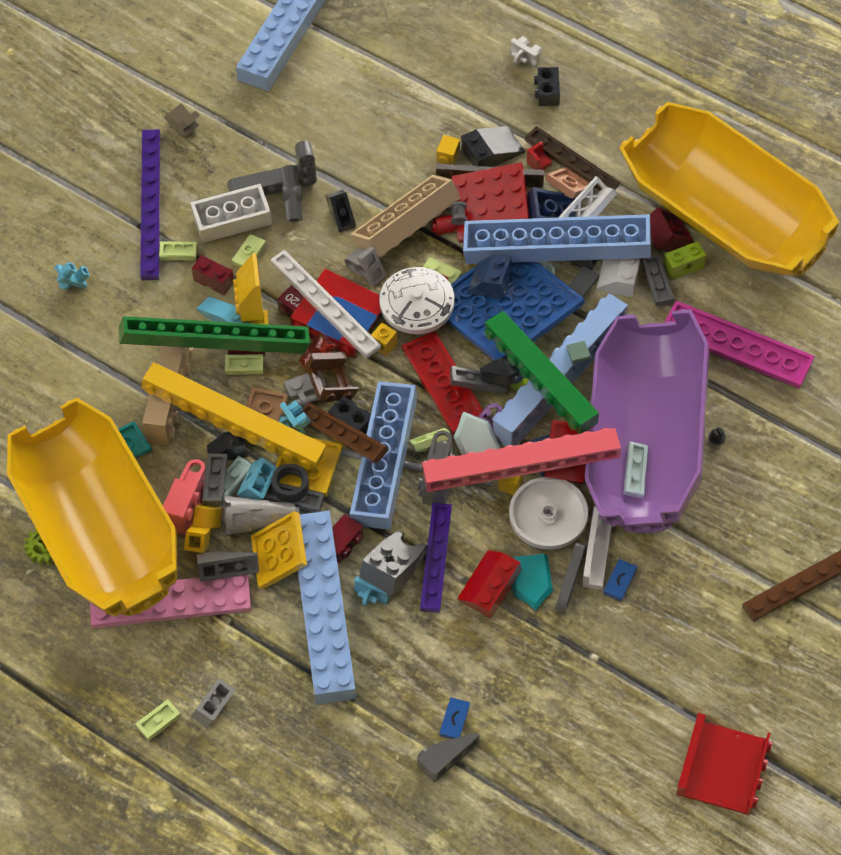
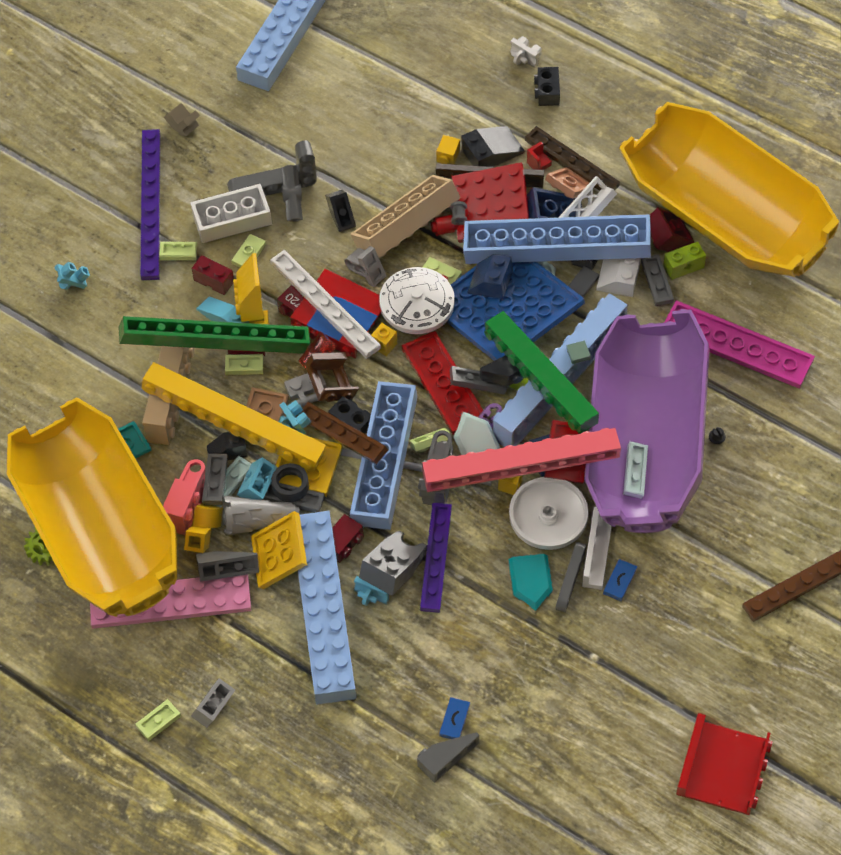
(490, 582): red slope -> none

